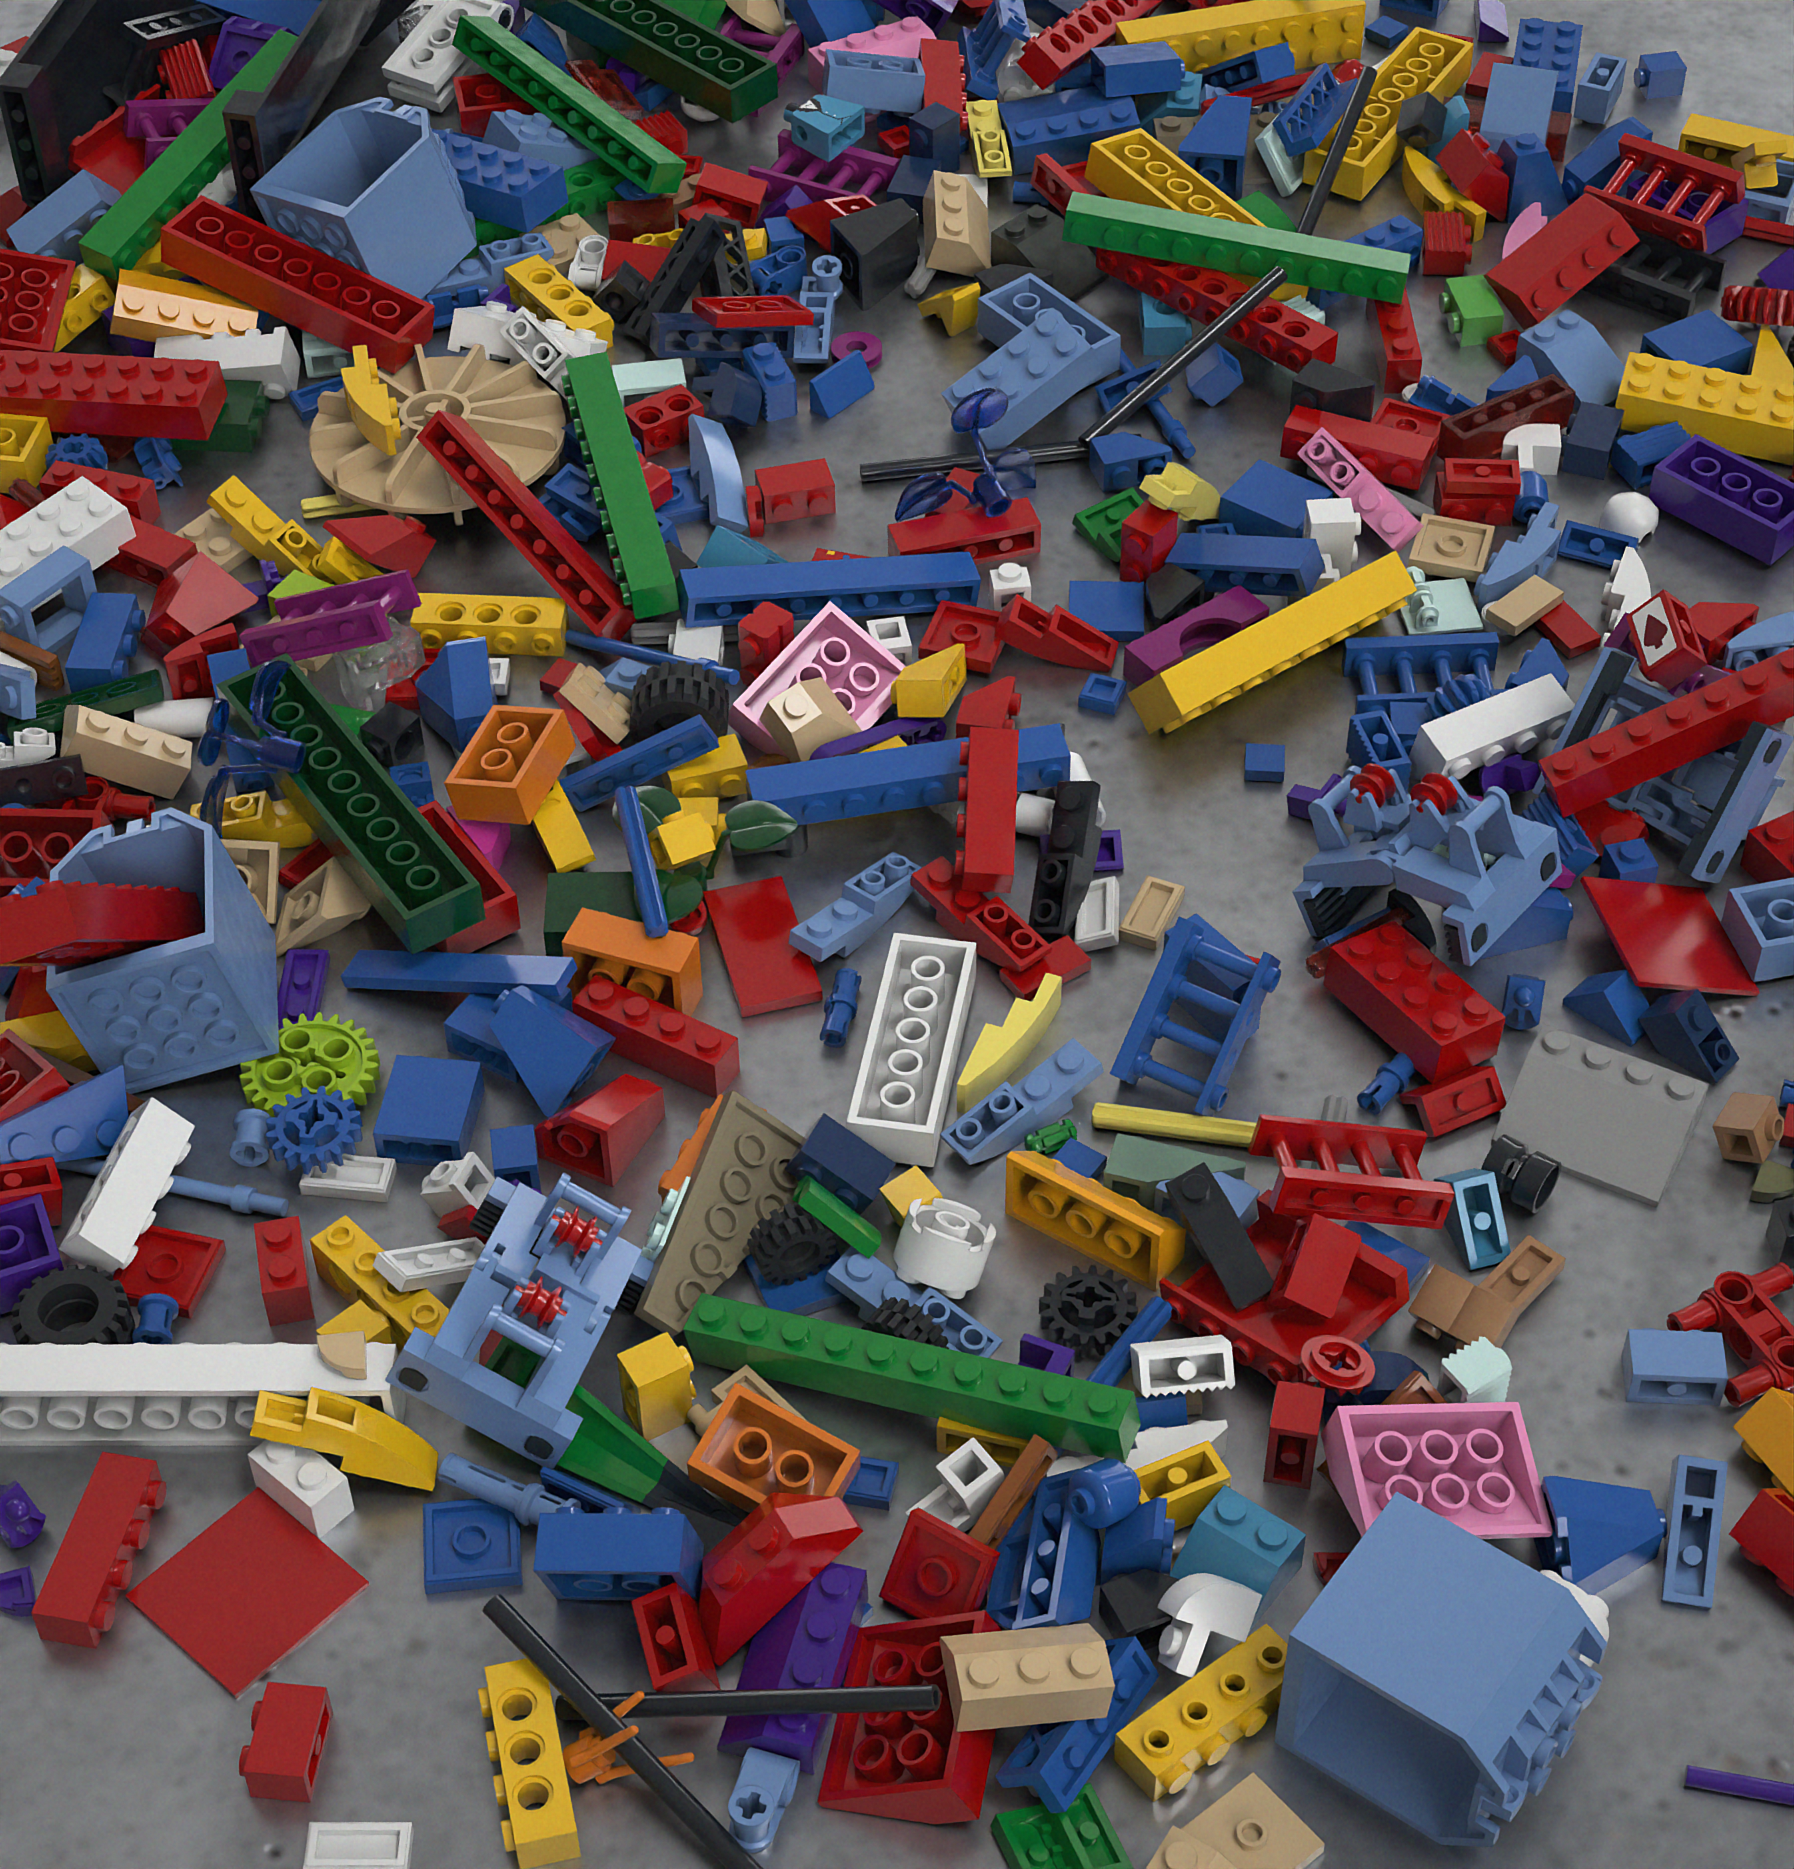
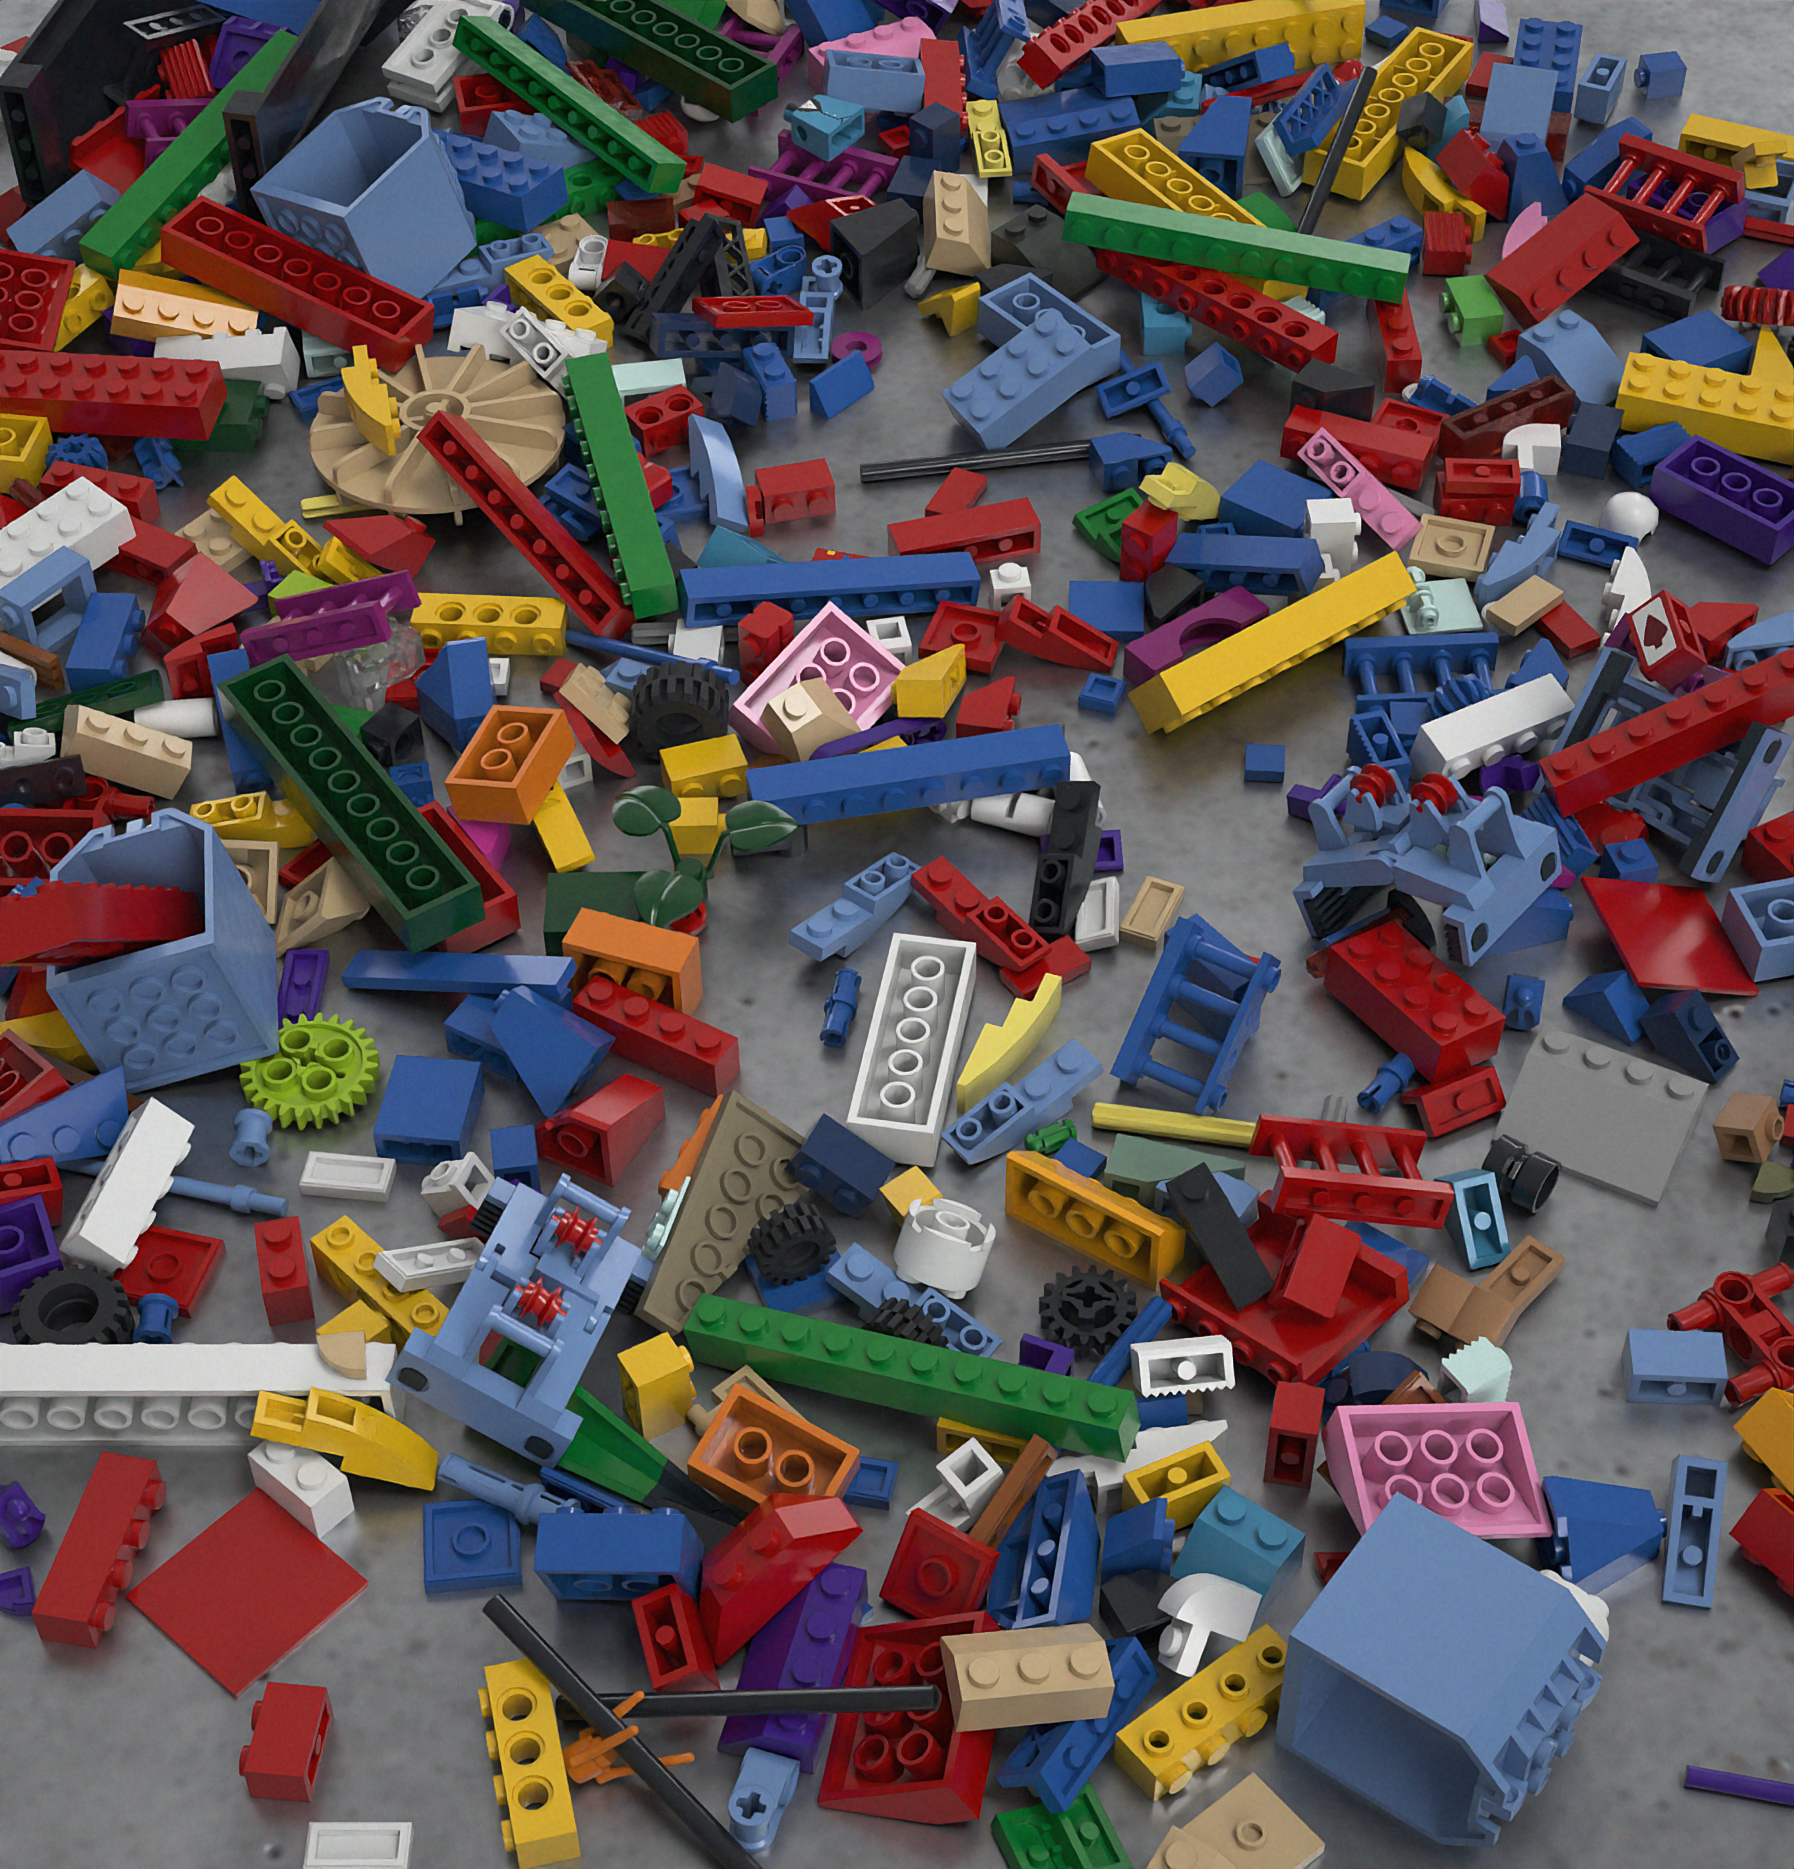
(274, 751): clear blue plant -> none
(317, 1127): blue gear -> none
(639, 762): blue tile -> none
(641, 862): blue axle -> none
(681, 840): yellow brick -> none
(753, 938): red tile -> none
(837, 1216): green slope -> none
(989, 810): red brick -> none
(1010, 471): clear blue plant -> none
(1105, 1492): blue head -> none
(1184, 356): black piece -> none
(1326, 1350): red gear -> none

